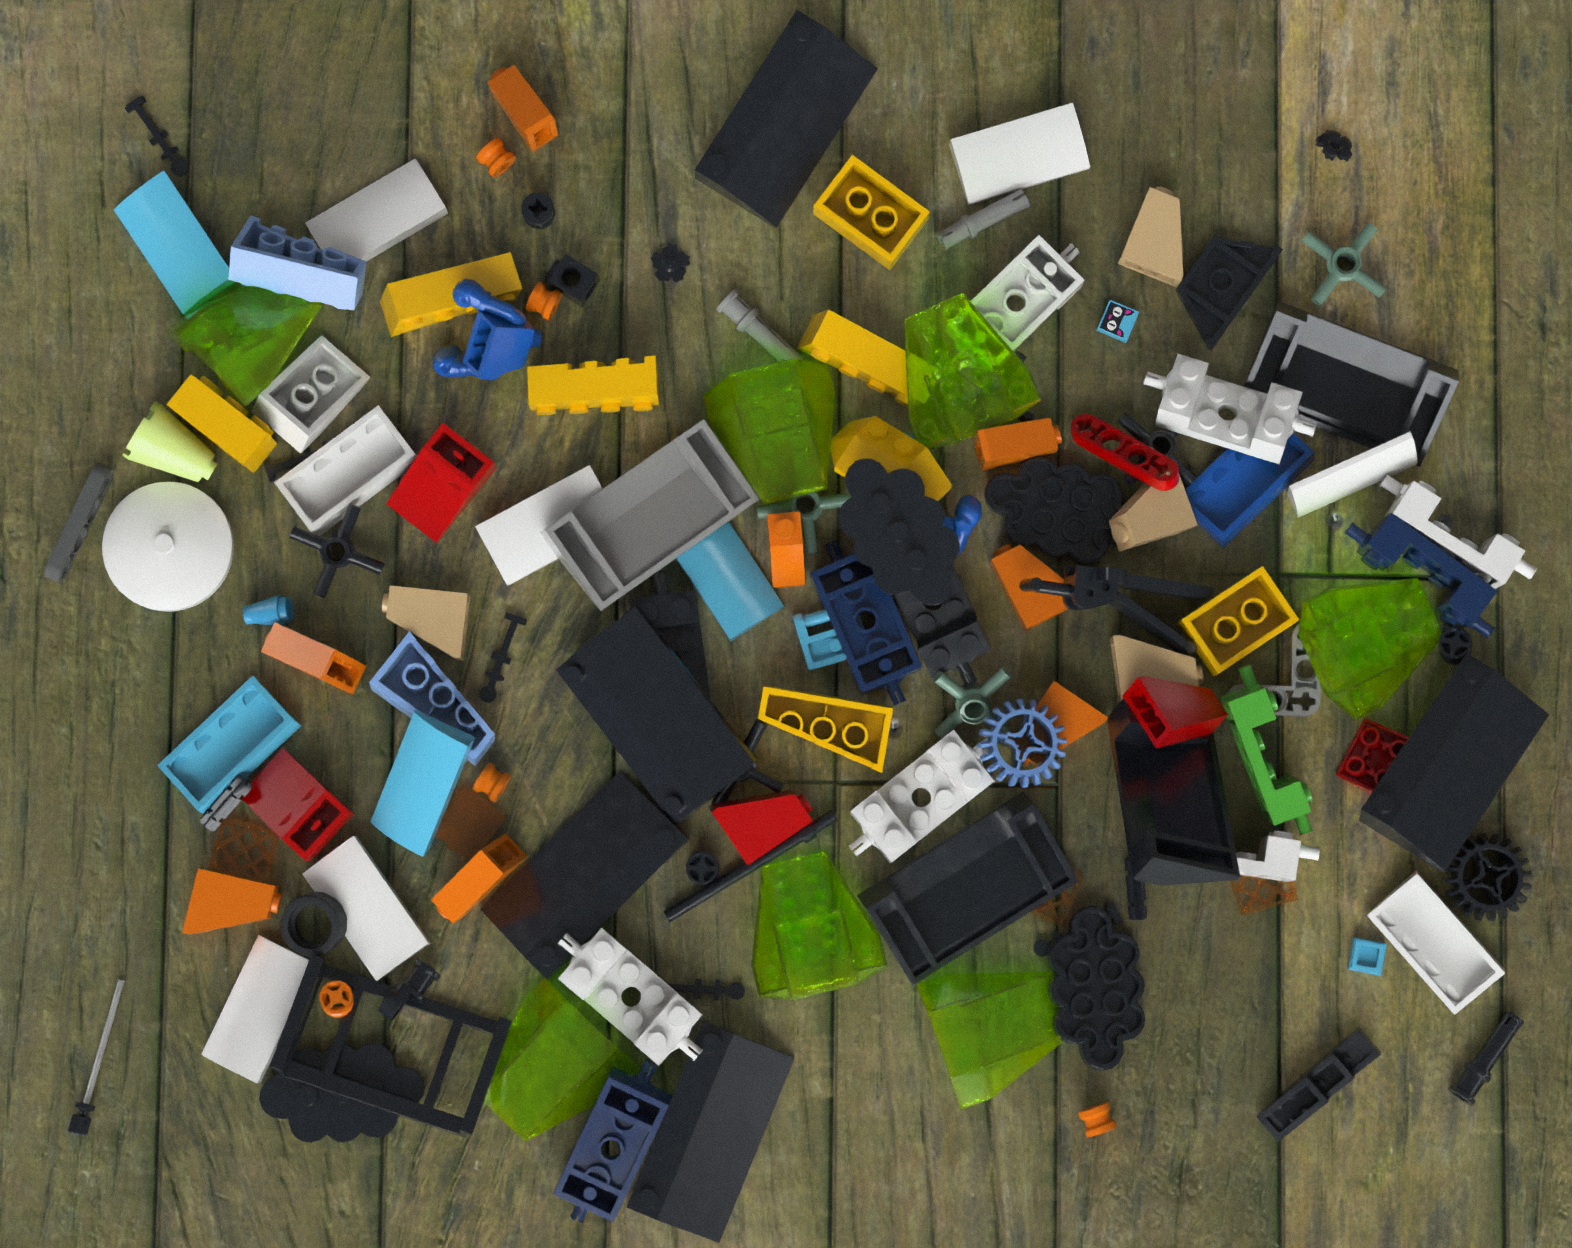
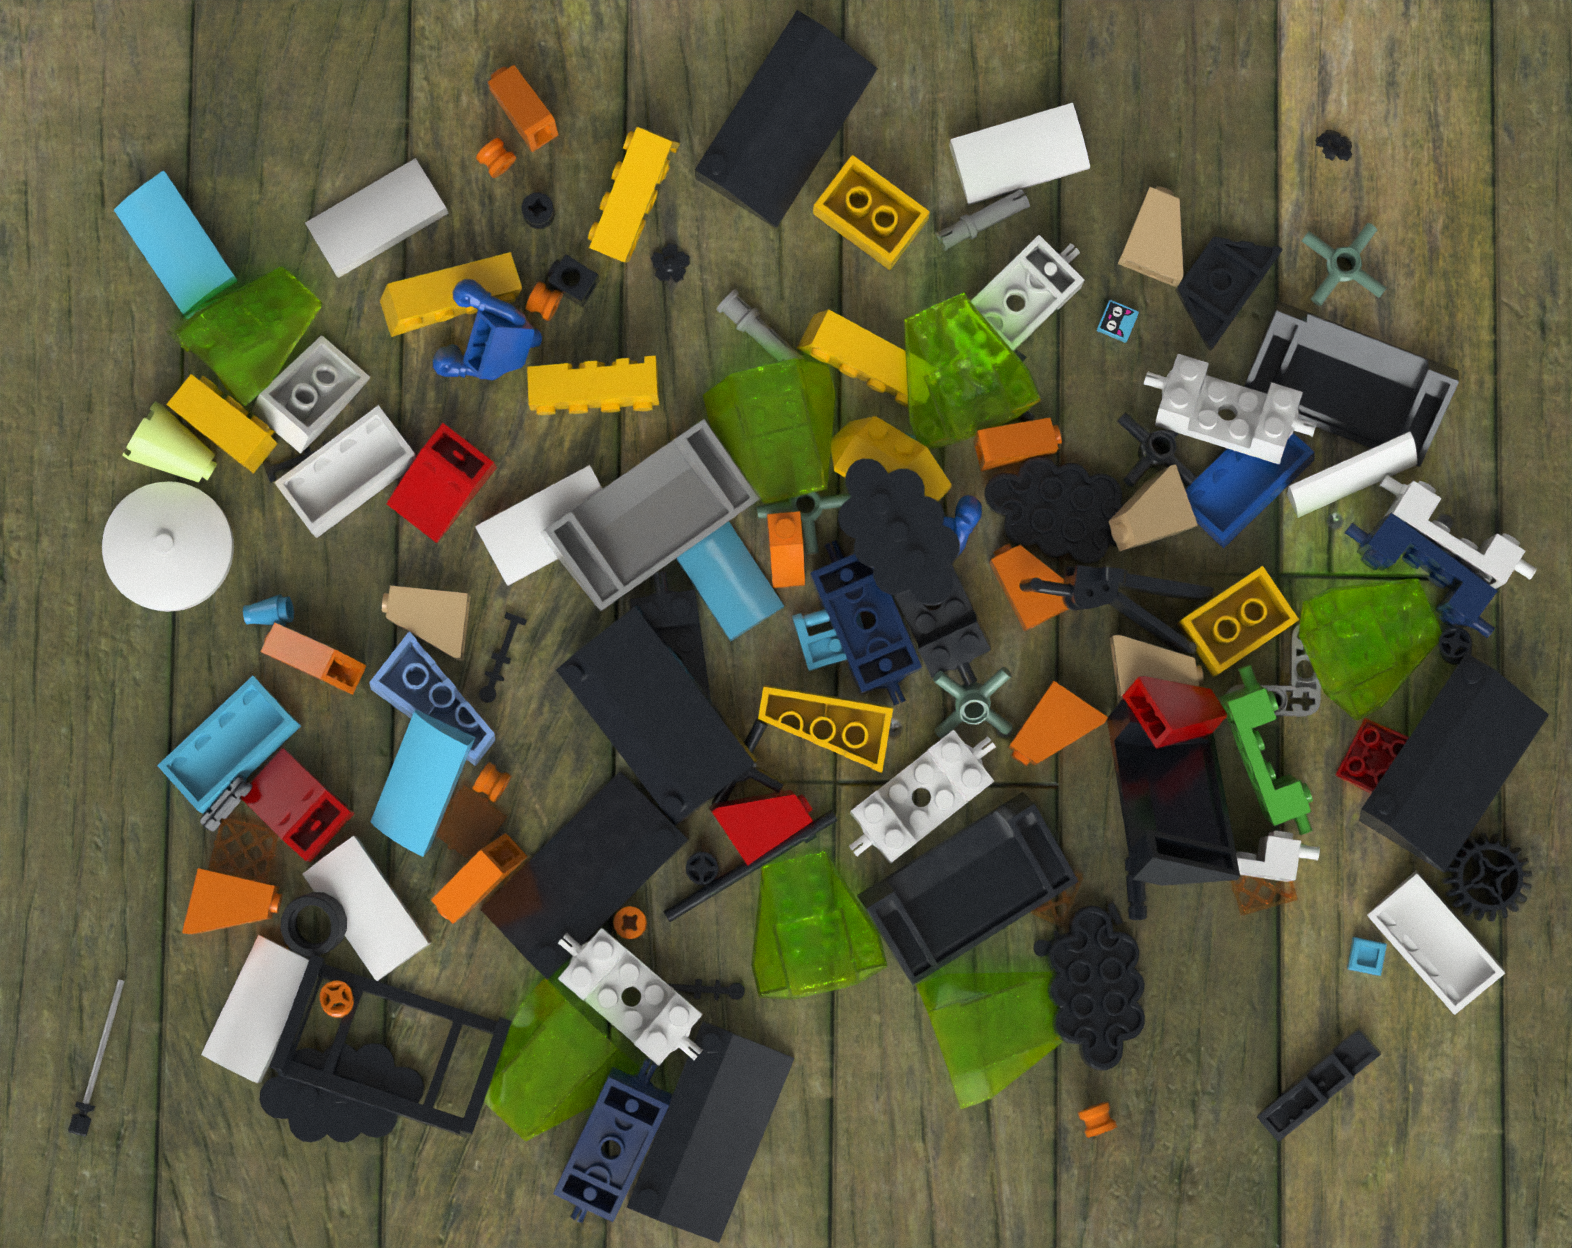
(79, 523): dark grey beam -> none
(178, 166): black piece -> none
(295, 266): light blue wedge -> none
(331, 563): black bar -> none
(412, 988): black connector -> none
(632, 193): none -> yellow wedge
(632, 926): none -> orange wheel
(1017, 756): medium blue gear -> none
(1128, 447): red beam -> none
(1478, 1071): black pin -> none

